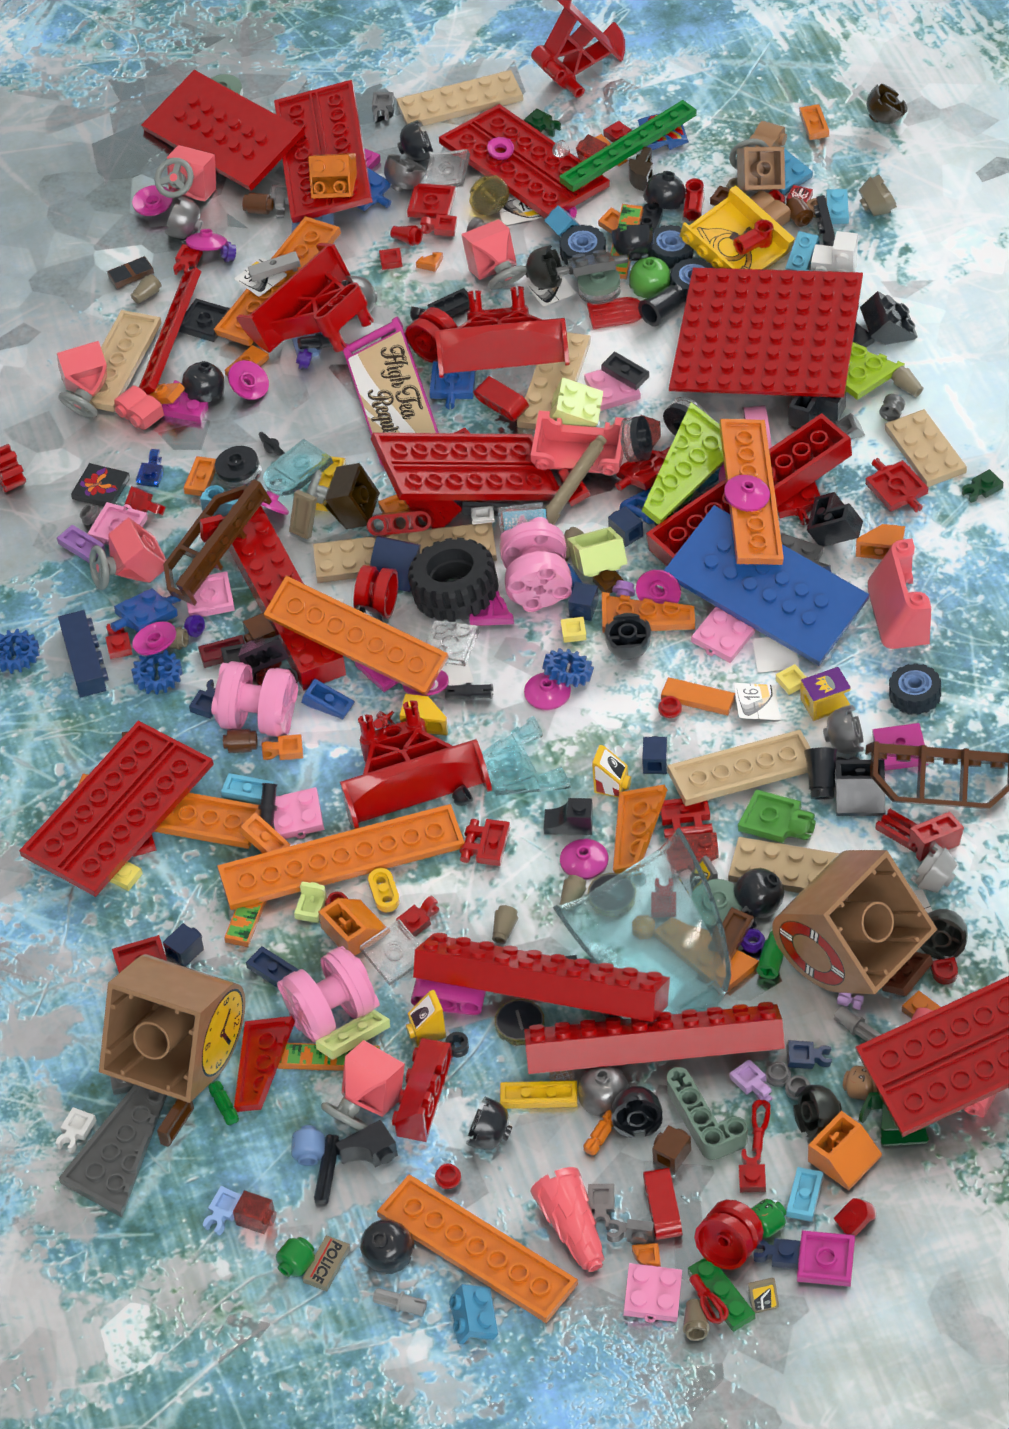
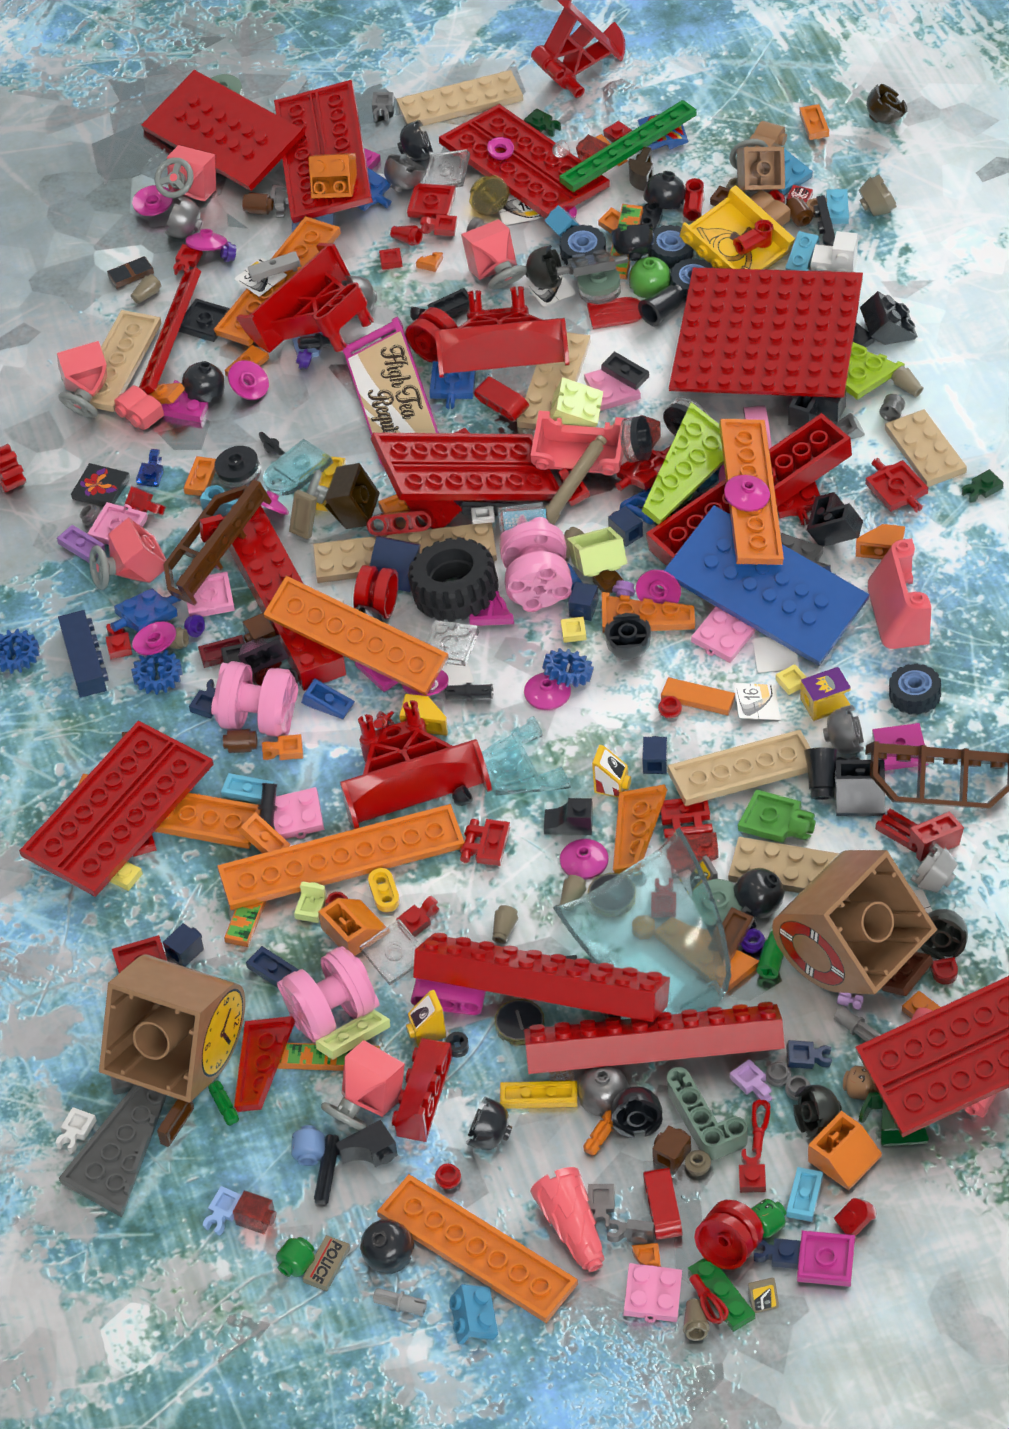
(697, 1168): none -> dark tan plate

